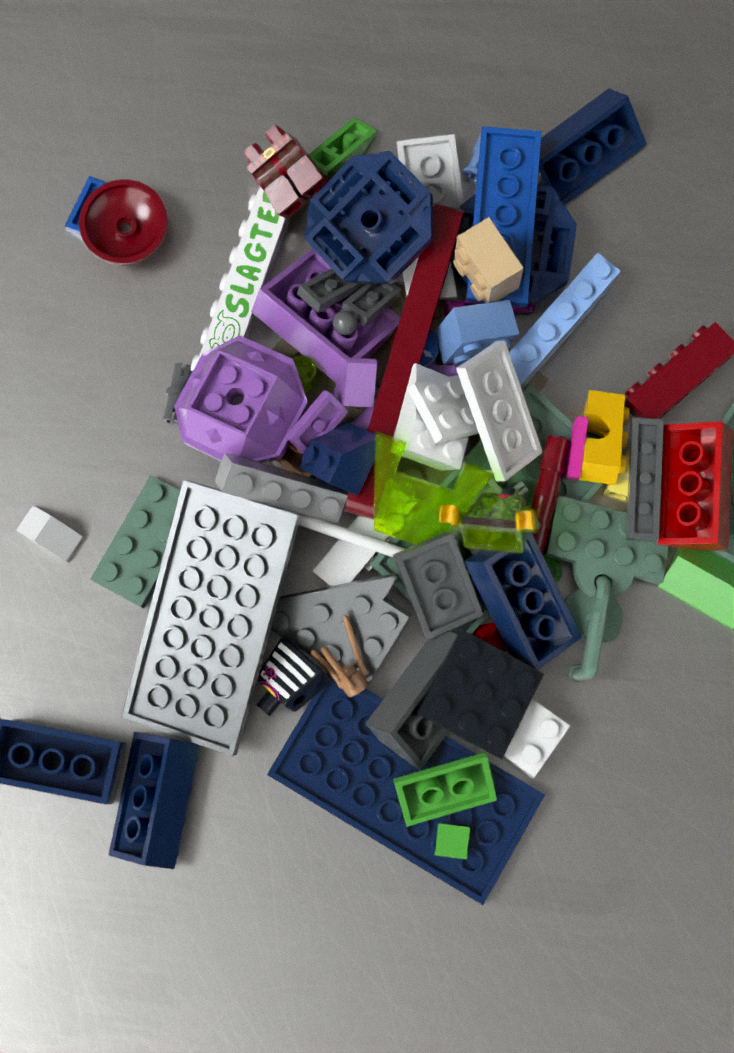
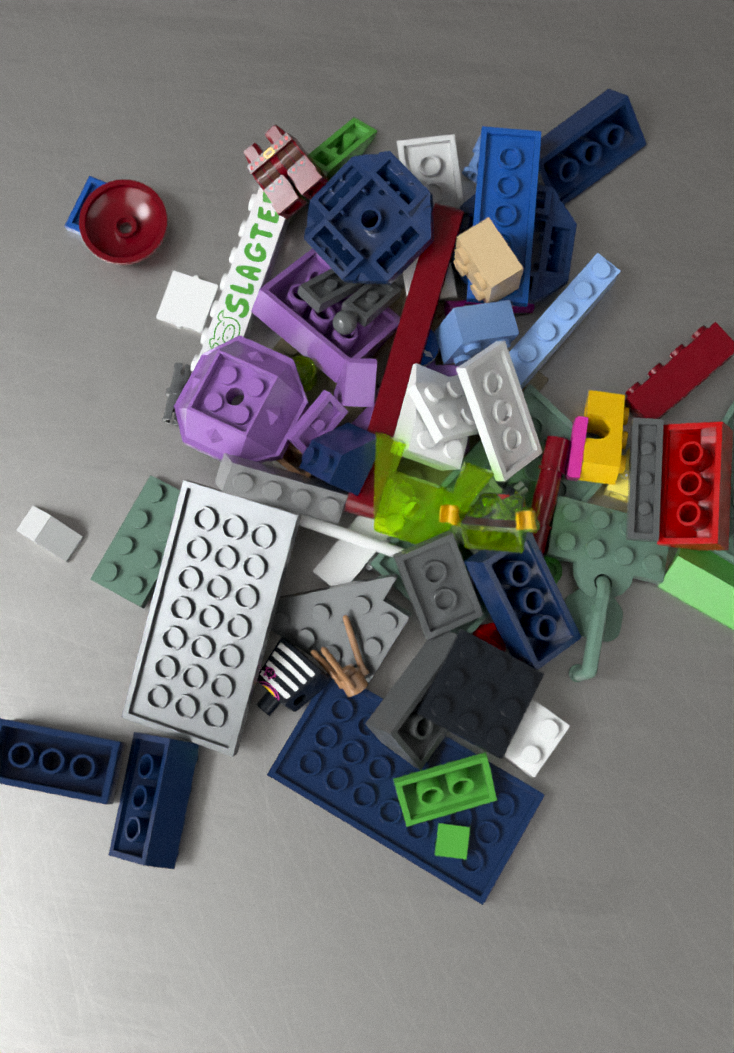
(187, 301): none -> white piece

